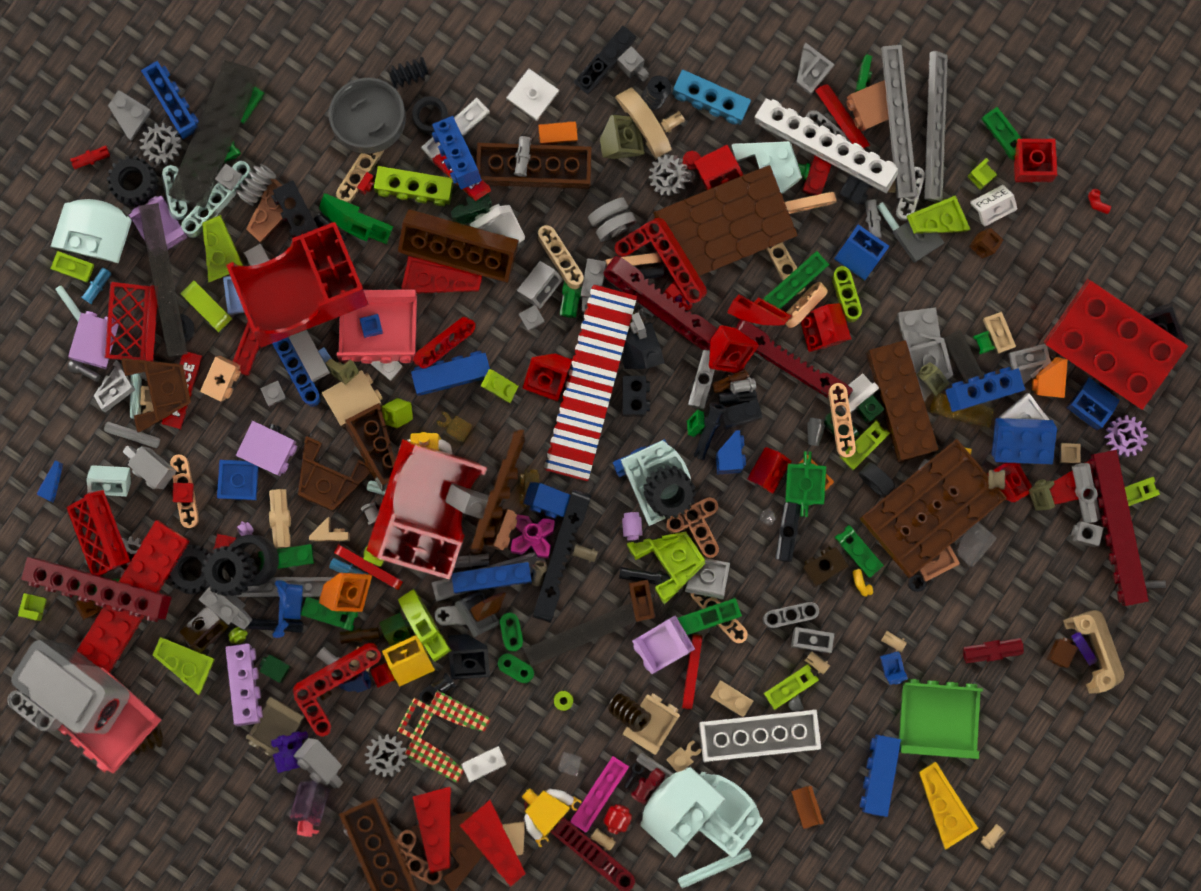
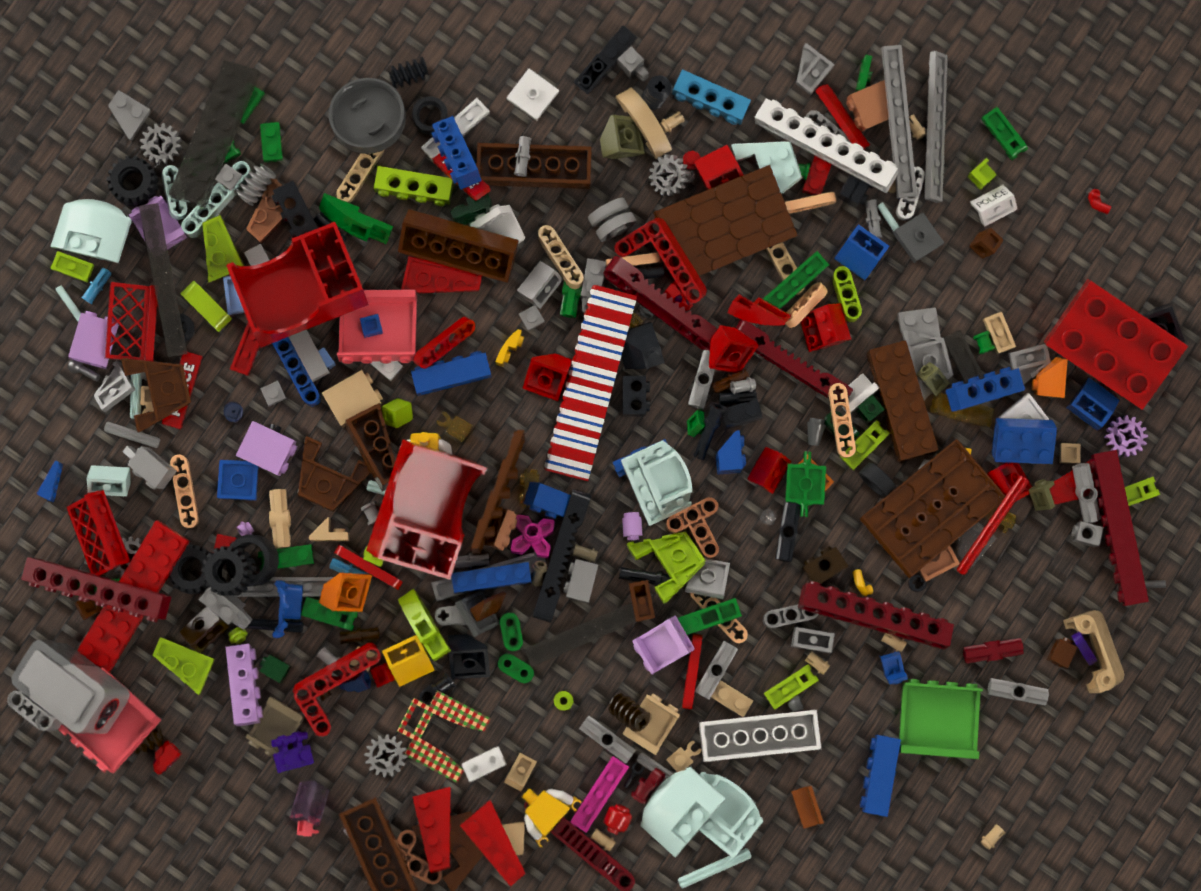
(32, 607): lime panel -> none
(90, 157): red pin -> none
(165, 757): none -> red rock
(170, 100): blue brick -> none
(183, 492): red plate -> none
(212, 384): light nougat brick -> none
(233, 411): none -> dark blue tile
(271, 142): none -> green plate
(319, 763): light grey hinge -> none
(343, 373): olive bracket -> none
(366, 184): red plate -> none
(395, 629): dark green brick -> none
(467, 500): light grey slope -> none
(499, 386): lime plate -> none
(512, 343): none -> yellow slope
(520, 772): none -> tan slope
(558, 133): orange tile -> none
(569, 764): clear tile -> none
(581, 580): none -> light grey brick
(617, 747): none -> light grey piece
(637, 326): light grey plate -> none
(675, 504): black tyre -> none
(723, 659): none -> light grey piece
(859, 552): green plate -> none
(917, 130): none -> tan pin
(939, 218): lime wing -> none
(942, 629): none -> dark red brick
(947, 809): yellow wing -> none
(992, 525): none -> red axle
(996, 479): dark tan wheel -> none
(1008, 521): none -> clear yellow tile
(1029, 693): none -> light grey piece
(1035, 160): red slope -> none

